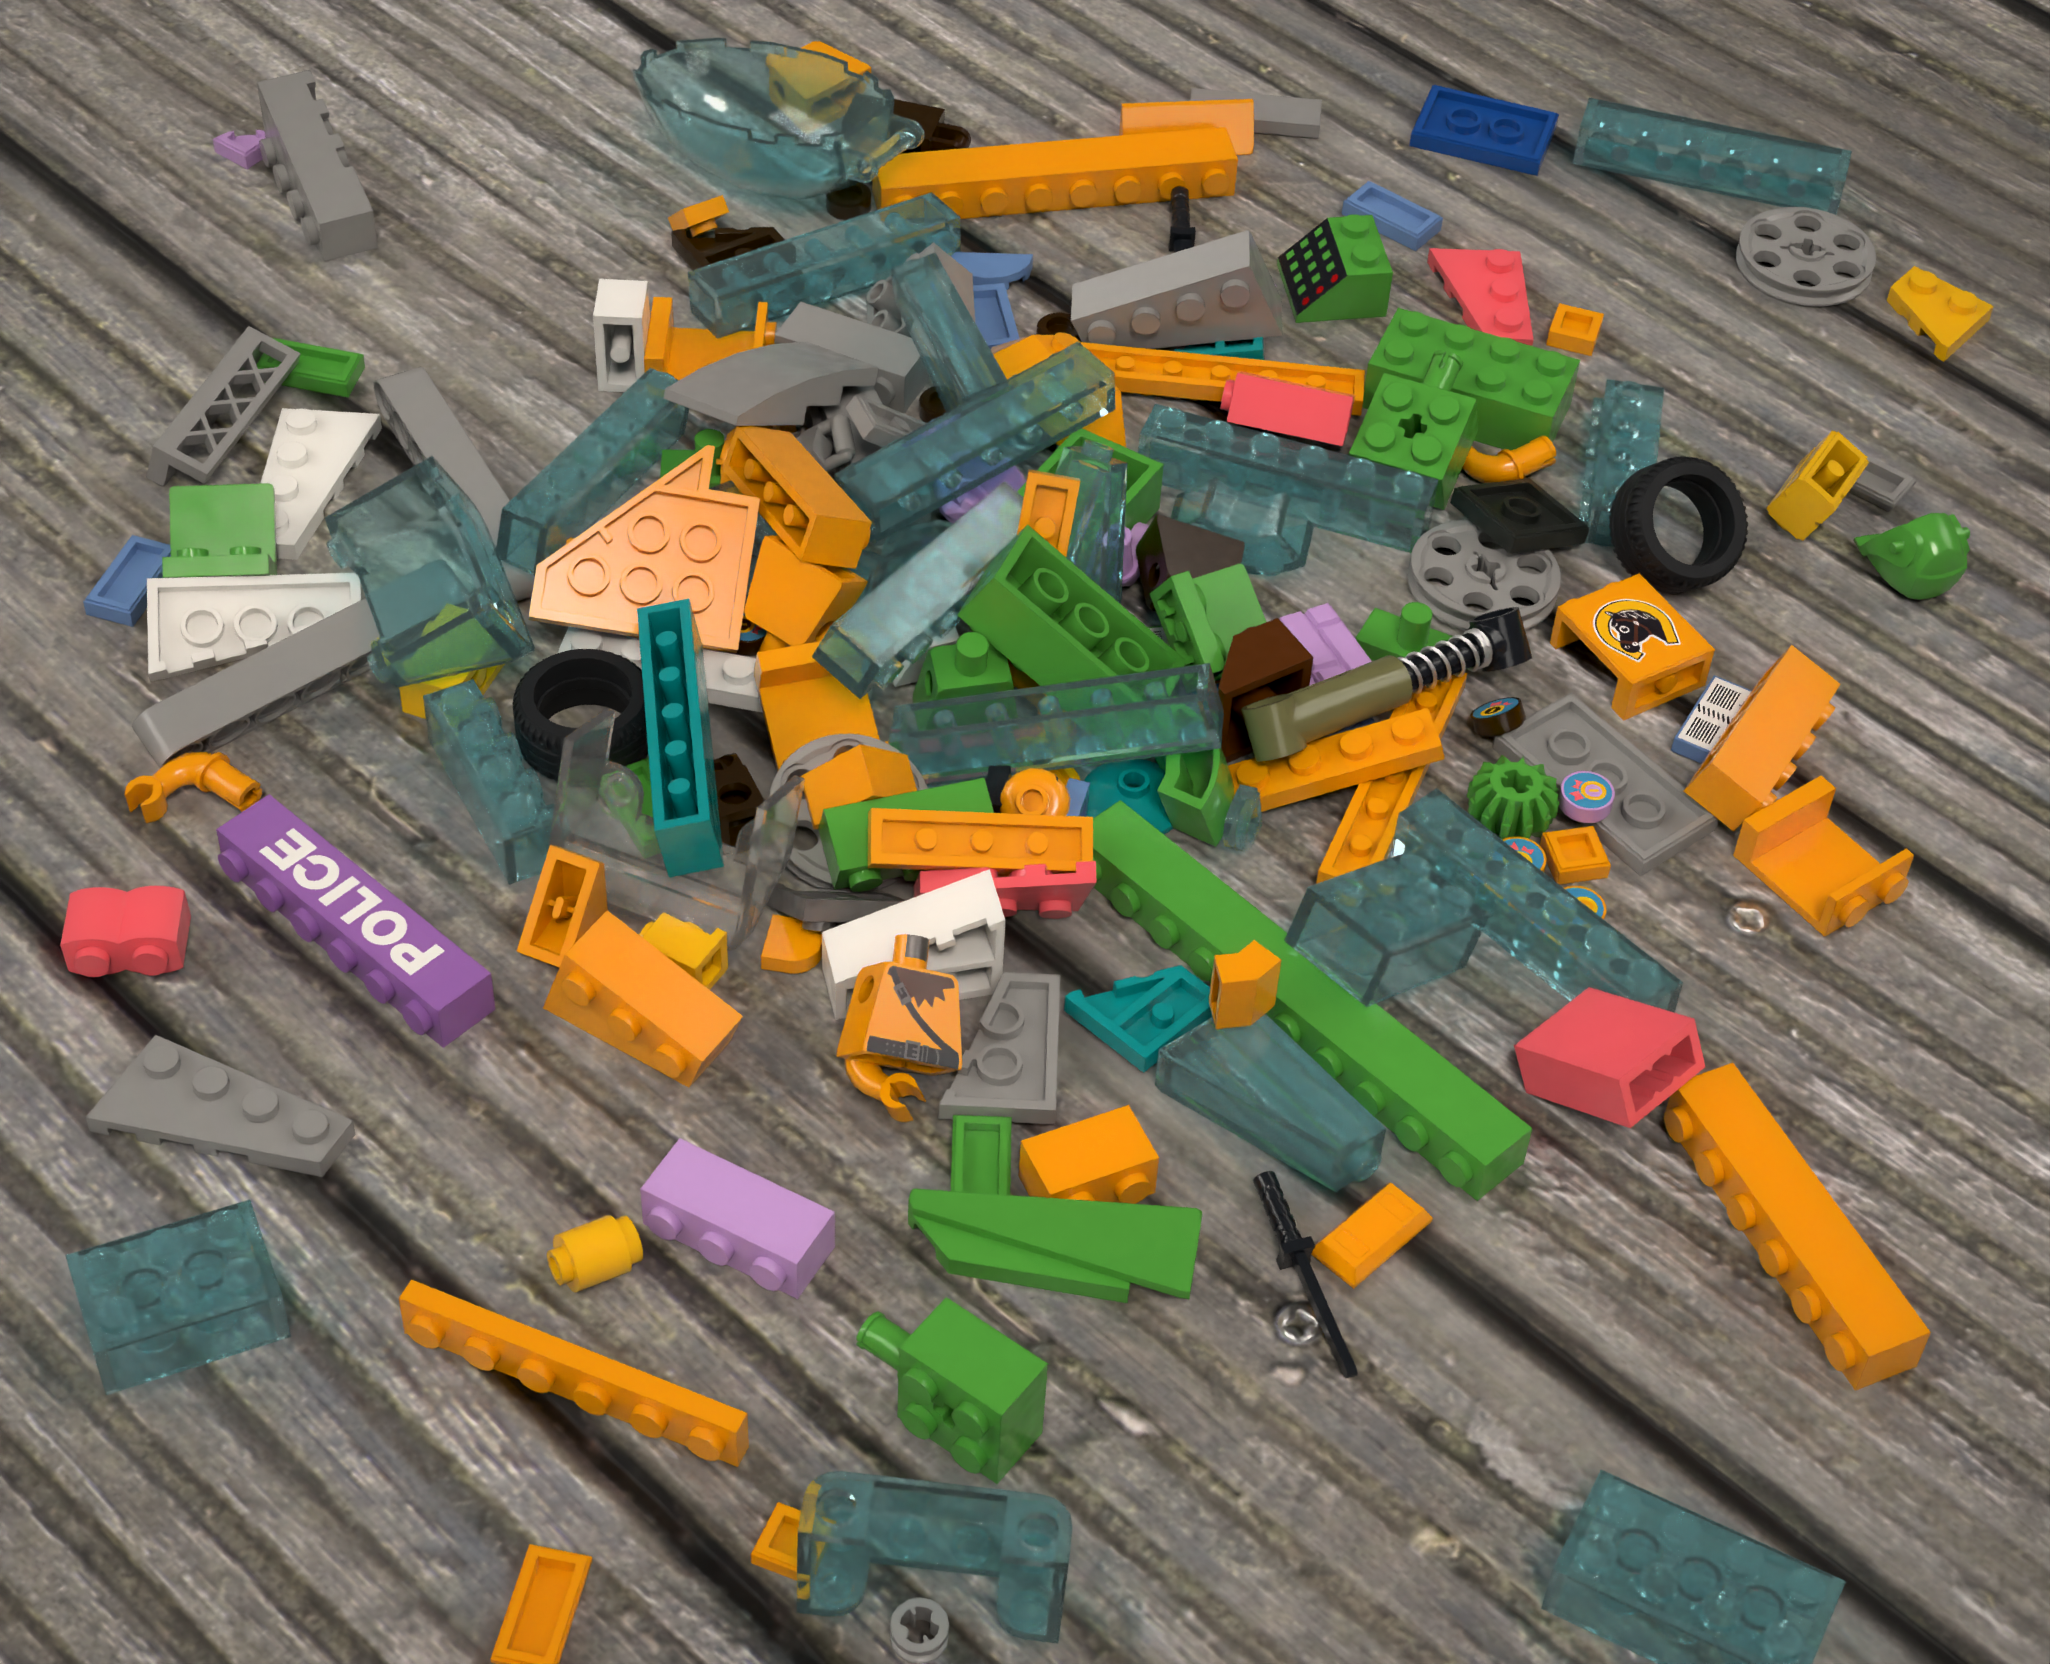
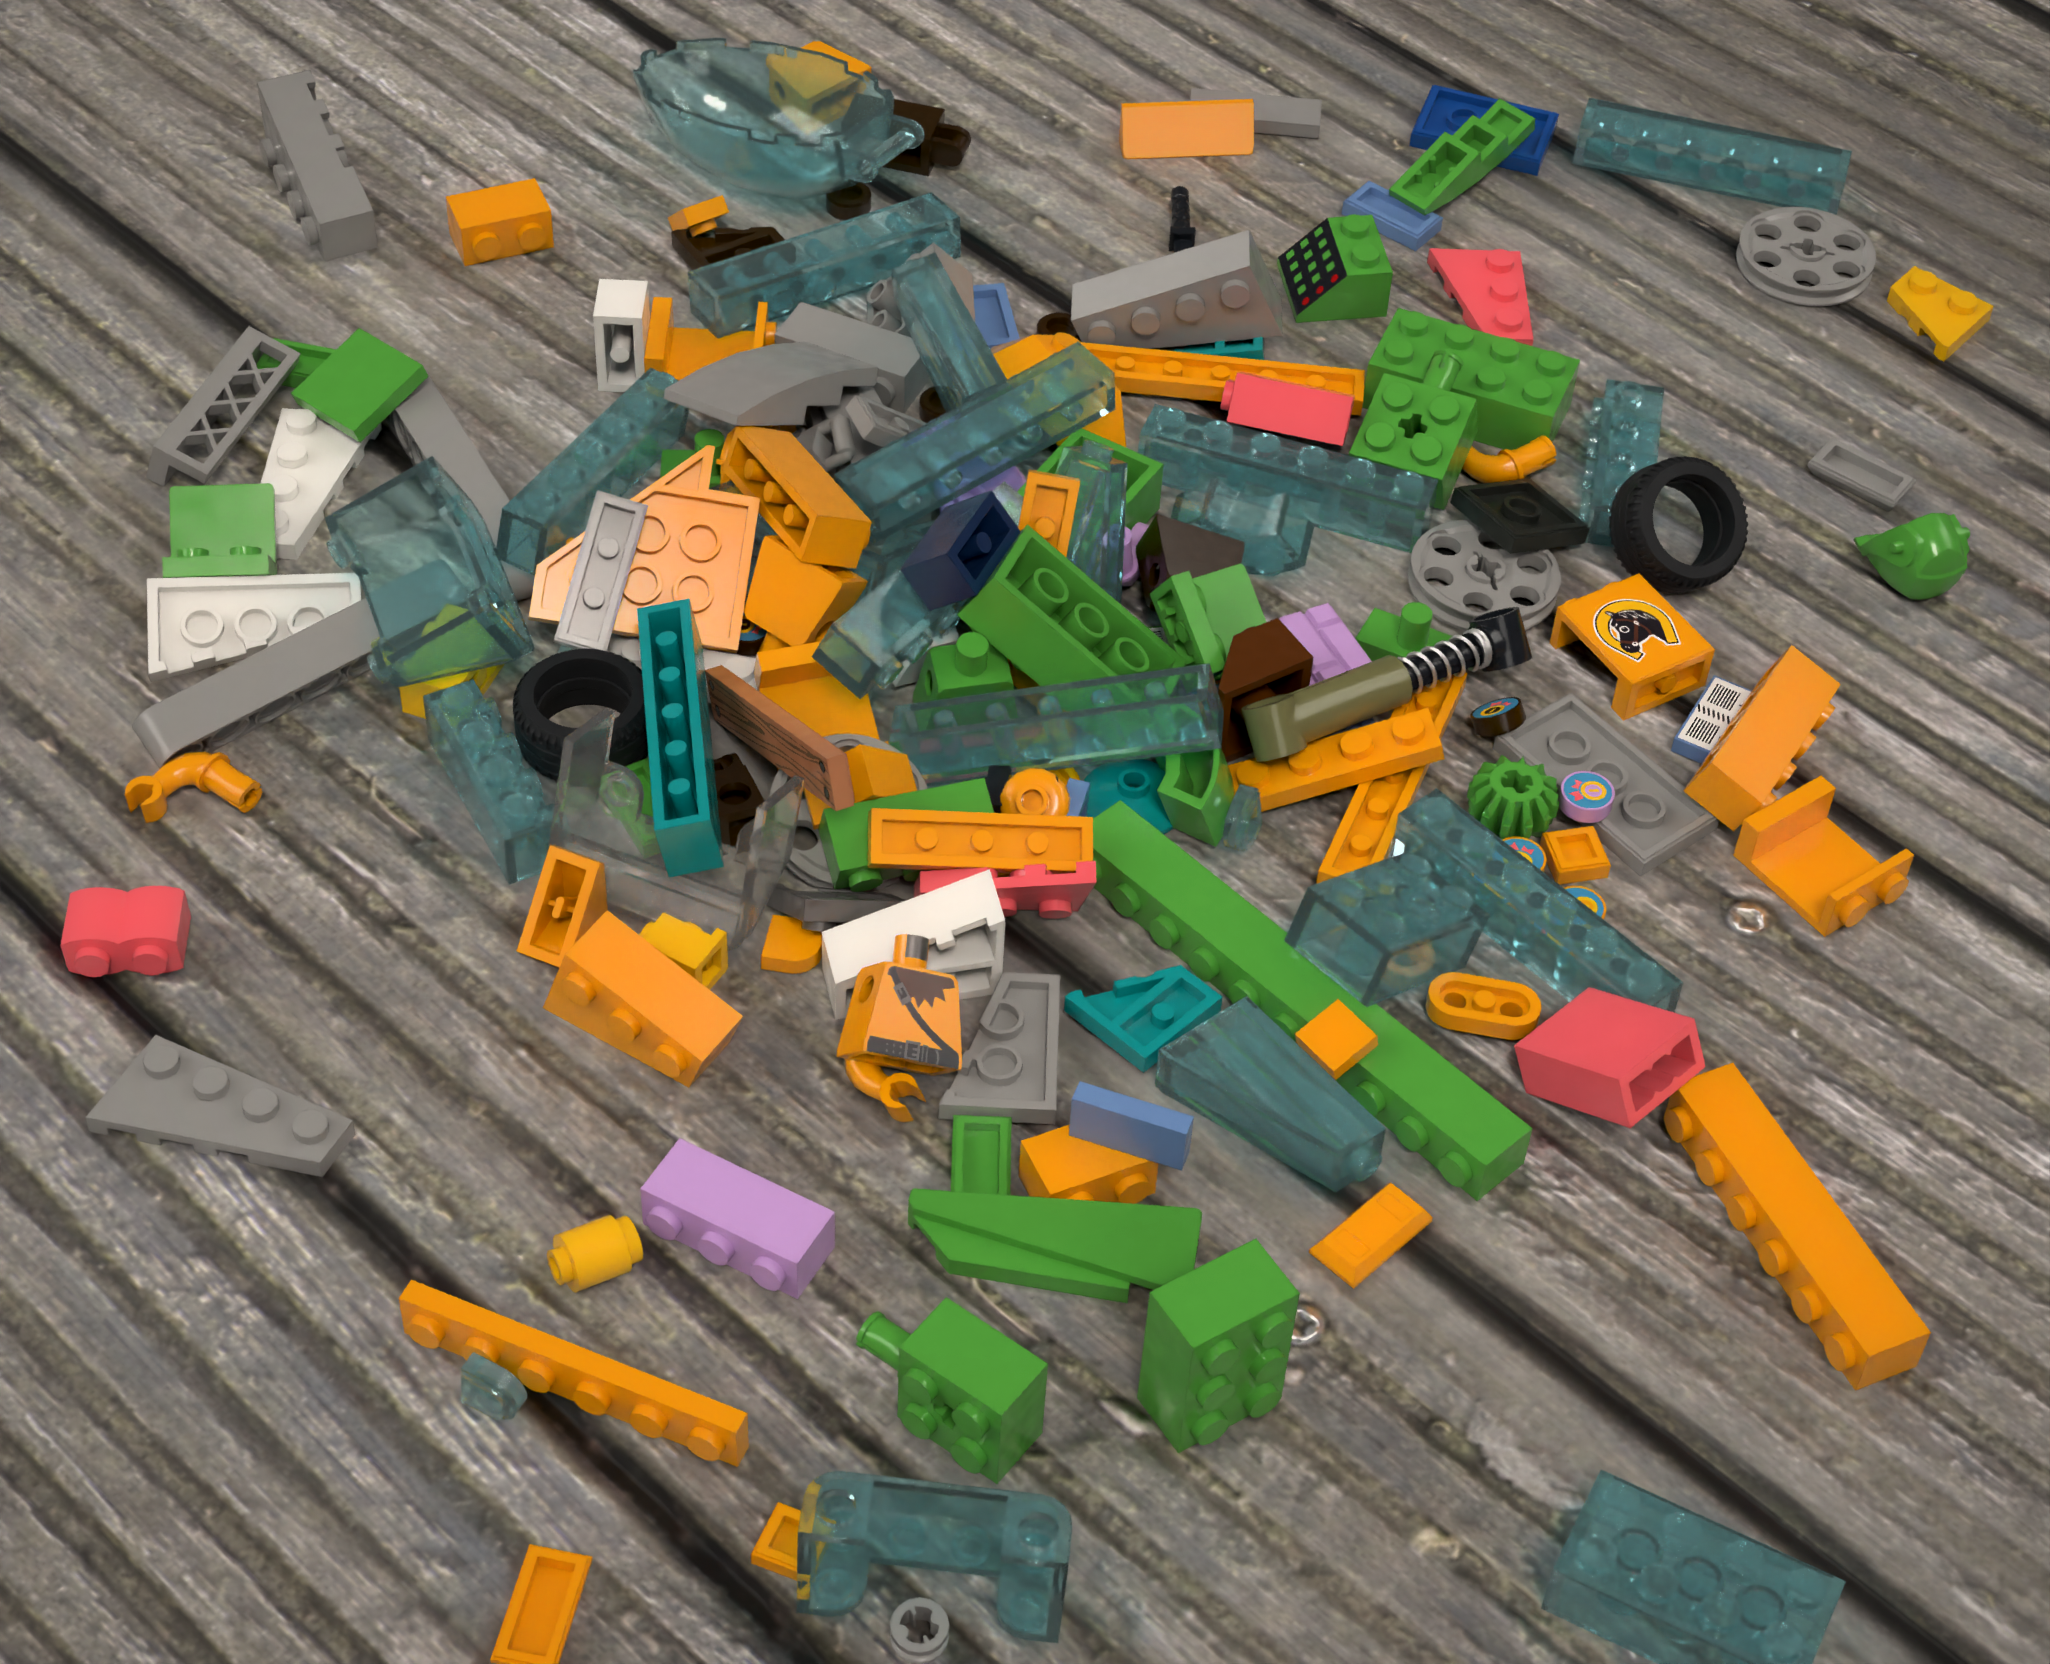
(122, 589): medium blue tile -> none
(178, 1296): clear light blue brick -> none
(240, 149): lavender tile -> none
(356, 921): medium lavender brick -> none
(359, 384): none -> bright green tile
(491, 1388): none -> clear light blue tile
(499, 222): none -> light orange brick
(600, 572): none -> light grey tile
(780, 738): none -> nougat tile
(960, 550): none -> dark blue brick
(995, 267): medium blue tile -> none
(1064, 173): light orange brick -> none
(1130, 1125): none -> medium blue tile
(1217, 1345): none -> bright green brick
(1243, 986): light orange piece -> none
(1296, 1253): black sword -> none
(1336, 1039): none -> light orange tile
(1462, 158): none -> bright green slope
(1483, 1005): none -> light orange plate
(1575, 329): light orange tile -> none
(1817, 485): yellow brick -> none

